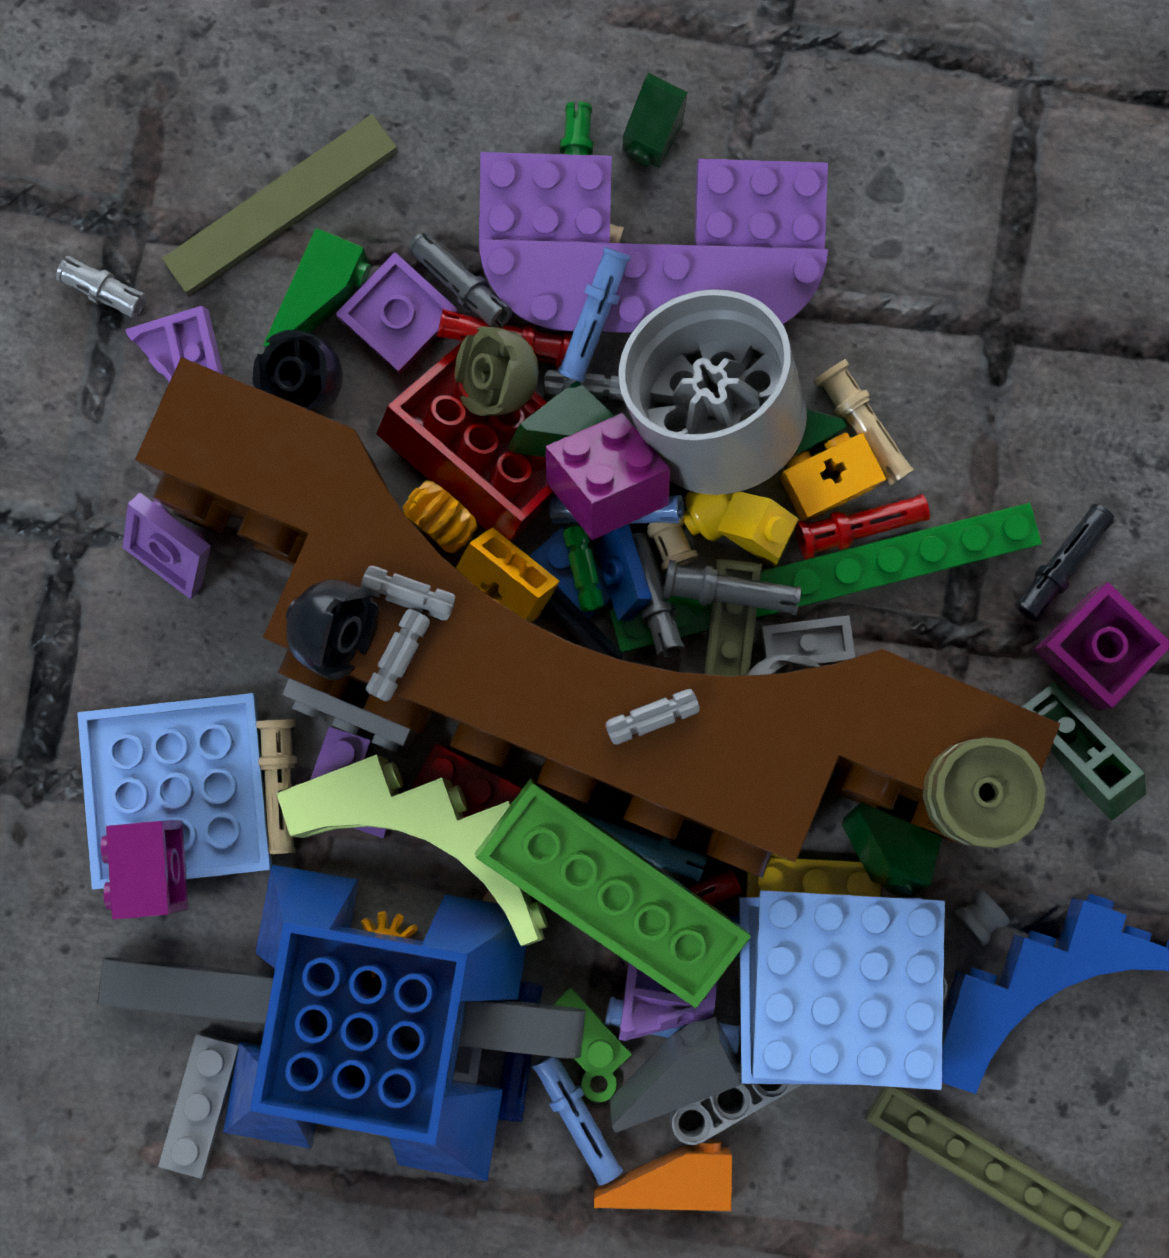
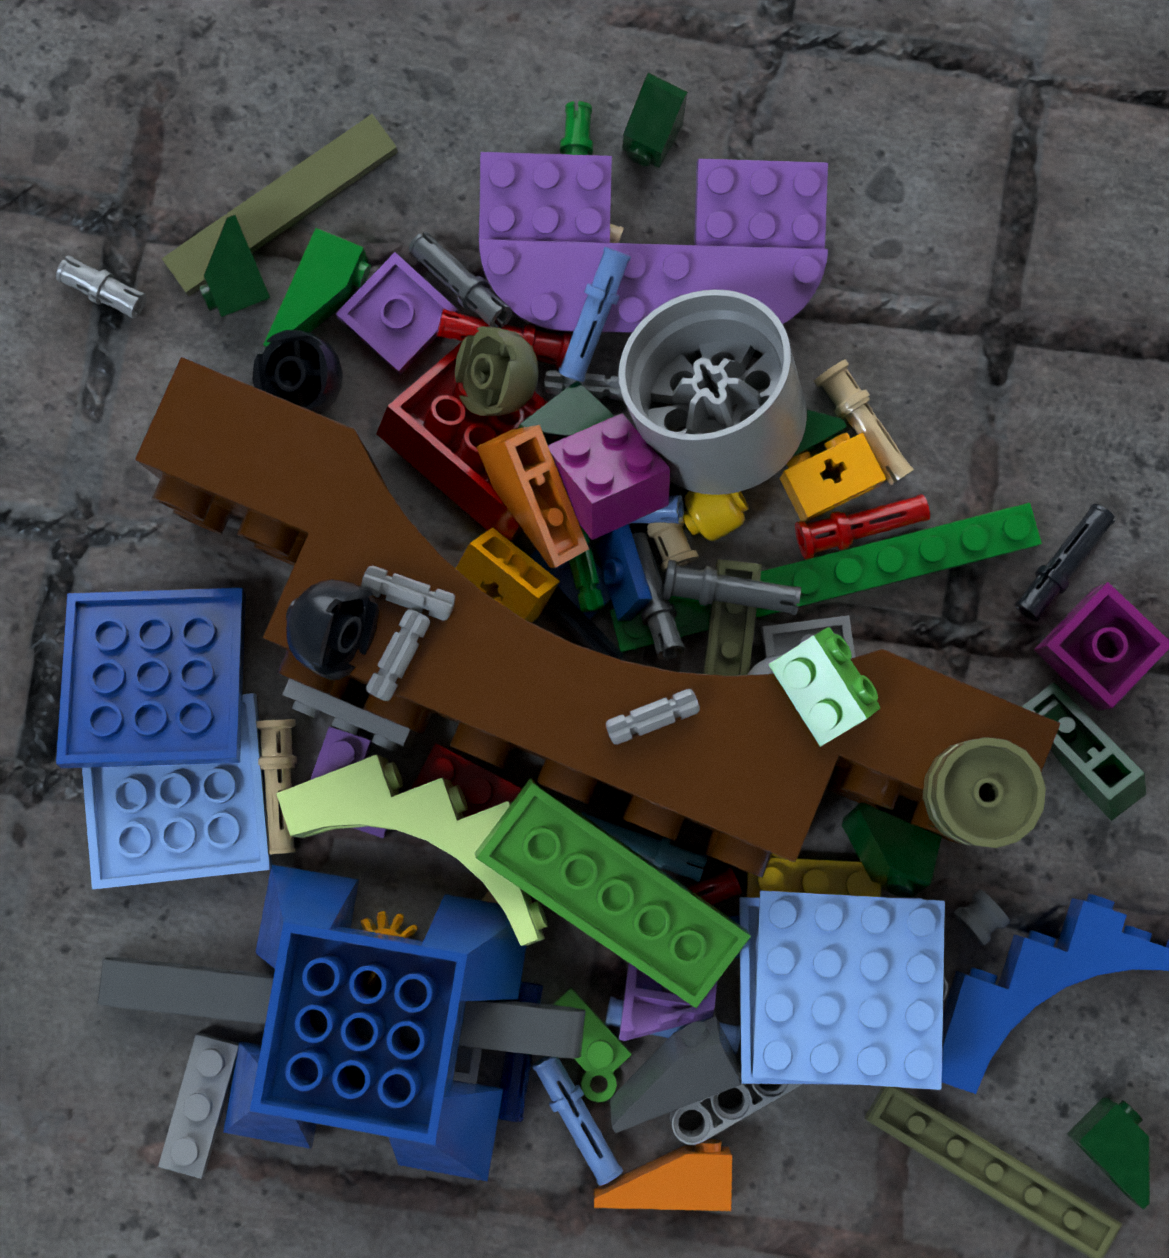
(145, 869): magenta brick -> none
(152, 678): none -> blue plate
(165, 545): medium lavender plate -> none
(177, 336): medium lavender wing -> none
(232, 273): none -> dark green slope
(440, 516): light orange gear -> none
(533, 492): none -> orange slope
(758, 526): yellow slope -> none
(826, 685): none -> bracket
(1117, 1146): none -> dark green slope

